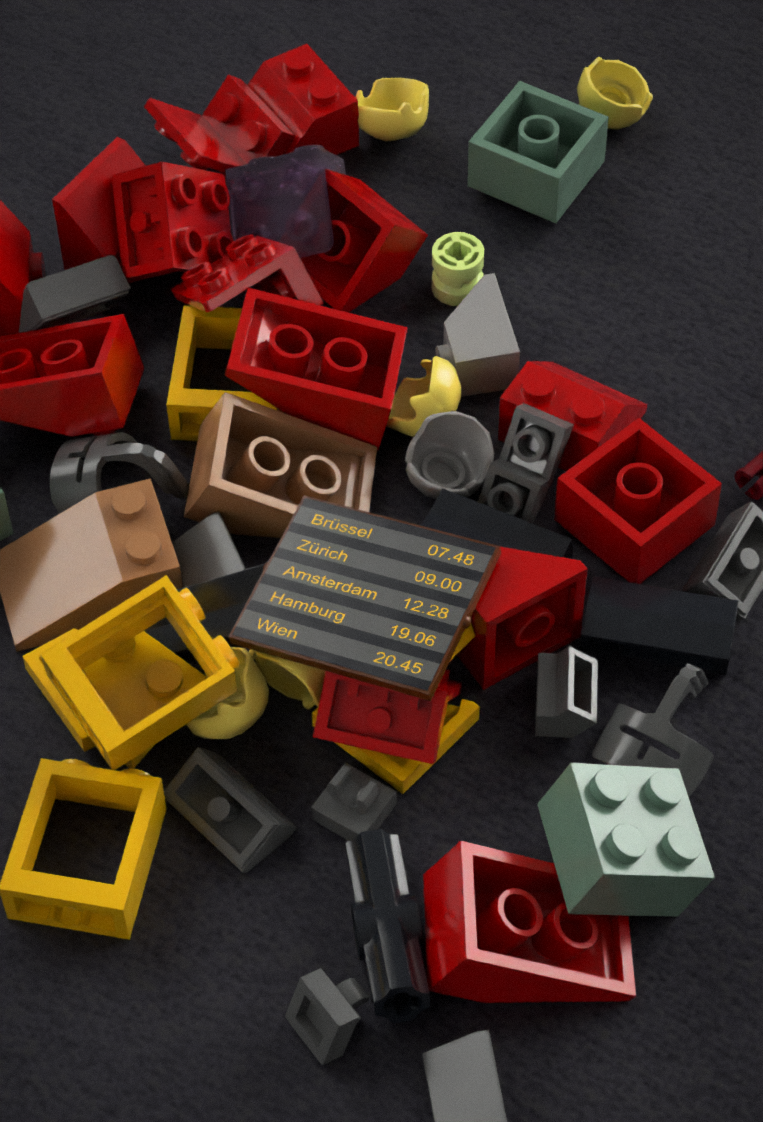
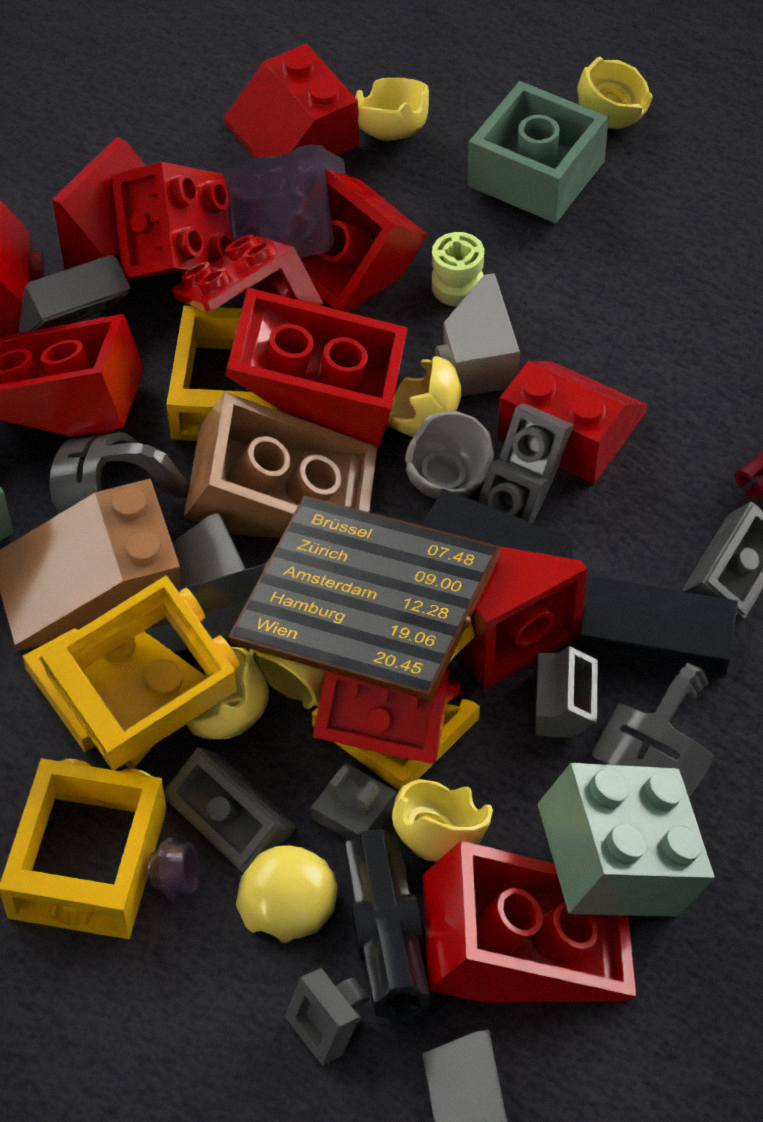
(174, 868): none -> plate
(229, 131): red bracket -> none
(287, 893): none -> light yellow hair
(436, 818): none -> light yellow hair
(637, 501): red brick -> none

